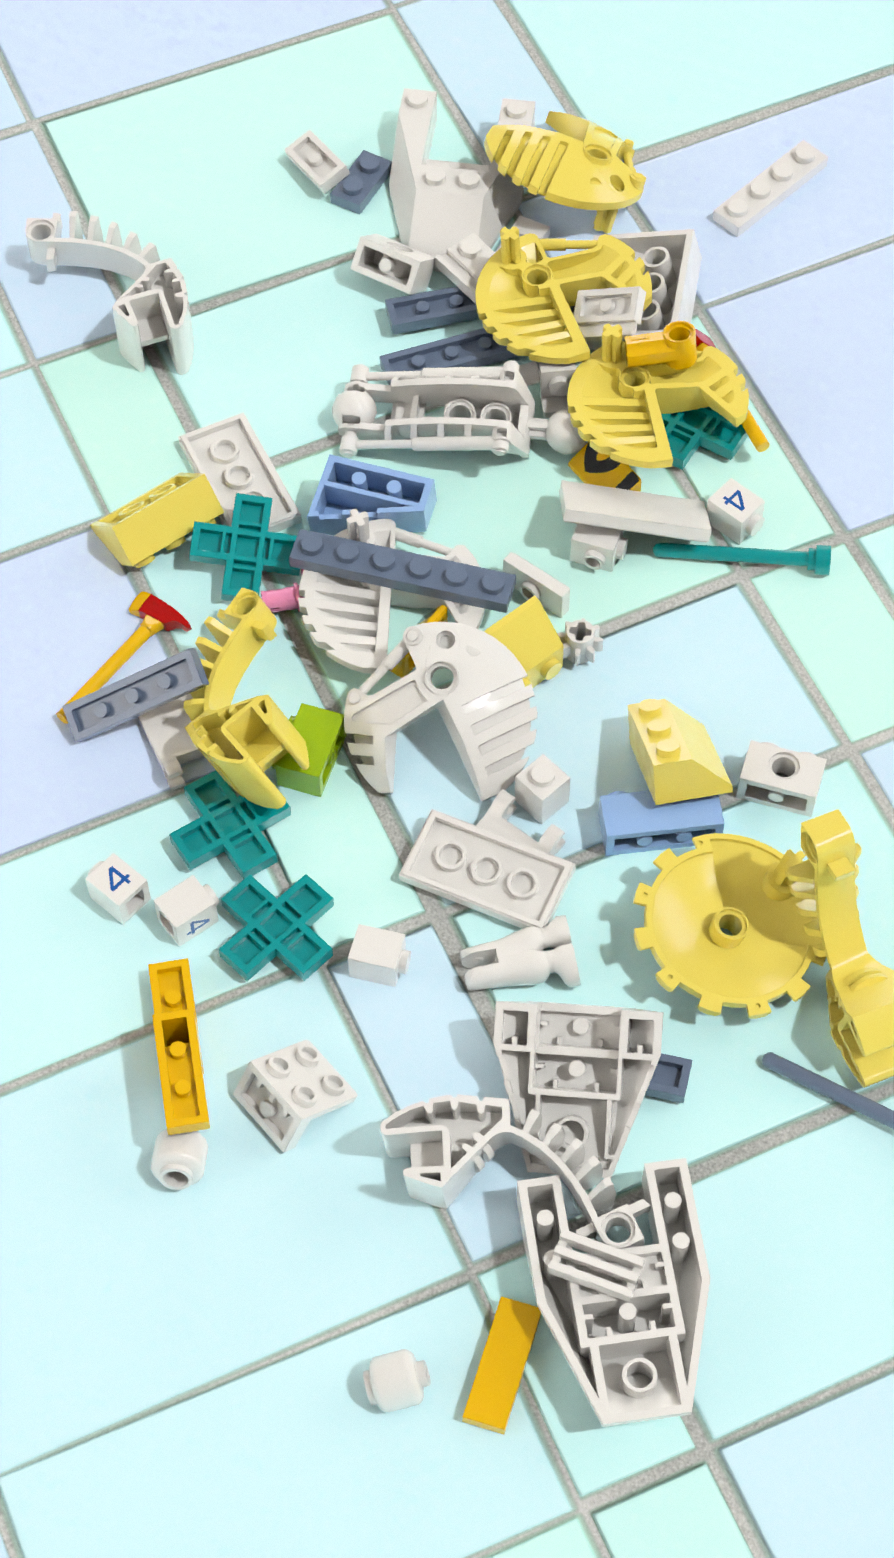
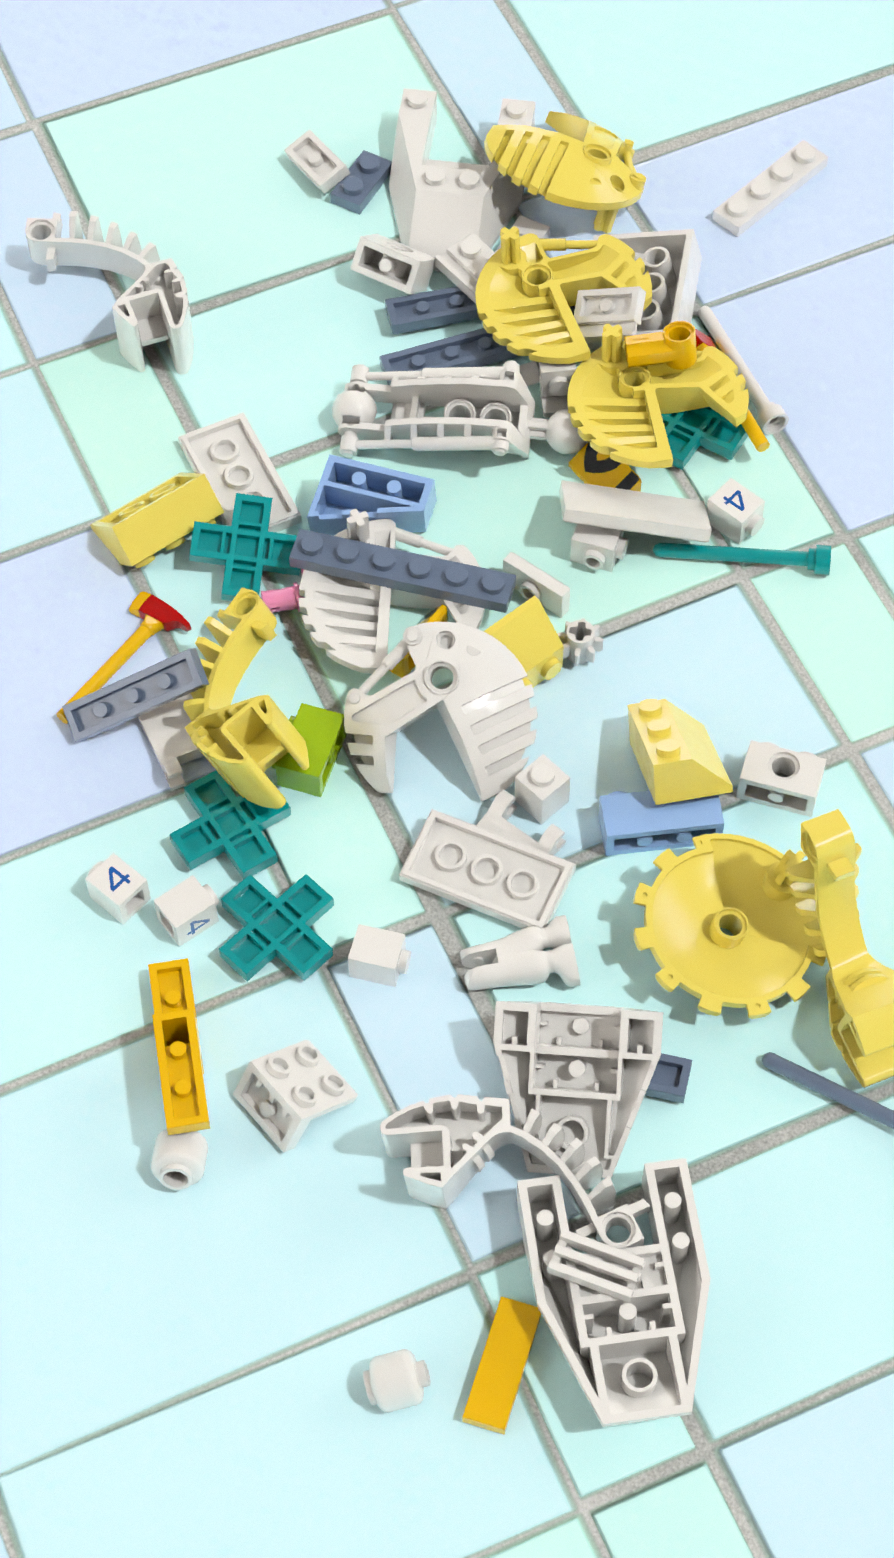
(770, 415): none -> white piece

